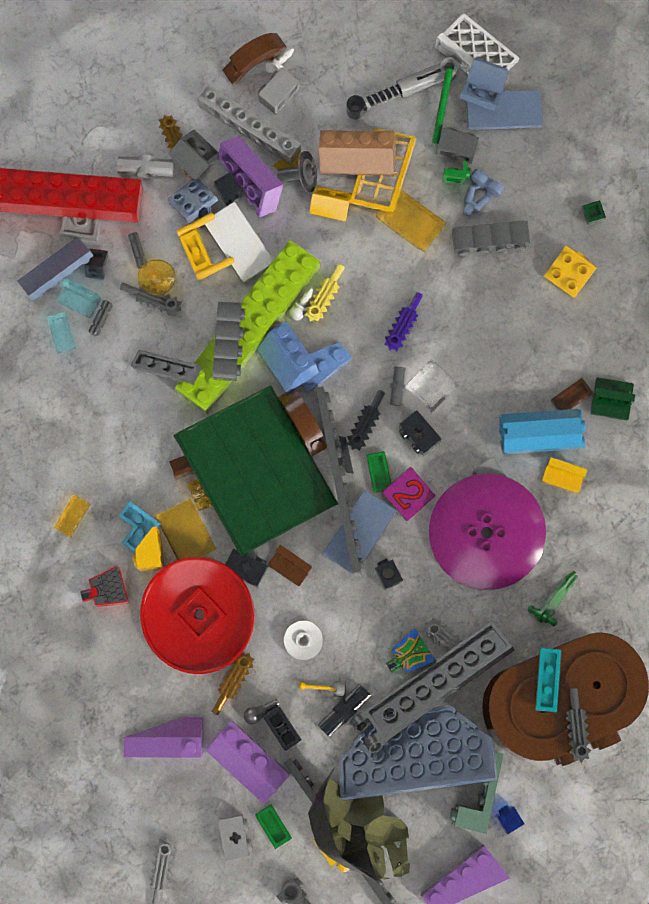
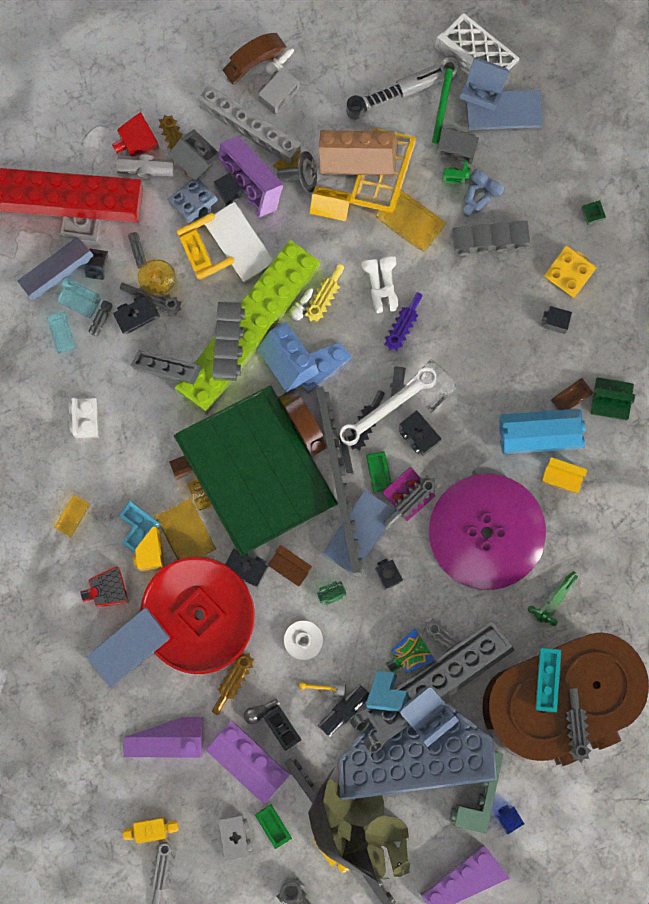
(84, 418): none -> white bracket
(128, 647): none -> sand blue tile
(135, 137): none -> red torso
(146, 314): none -> black brick
(150, 830): none -> yellow piece
(331, 593): none -> clear green brick
(377, 292): none -> white piece
(382, 693): none -> medium azure tile
(388, 406): none -> white piece
(411, 500): none -> dark grey piece
(428, 715): none -> sand blue bracket
(556, 319): none -> black brick

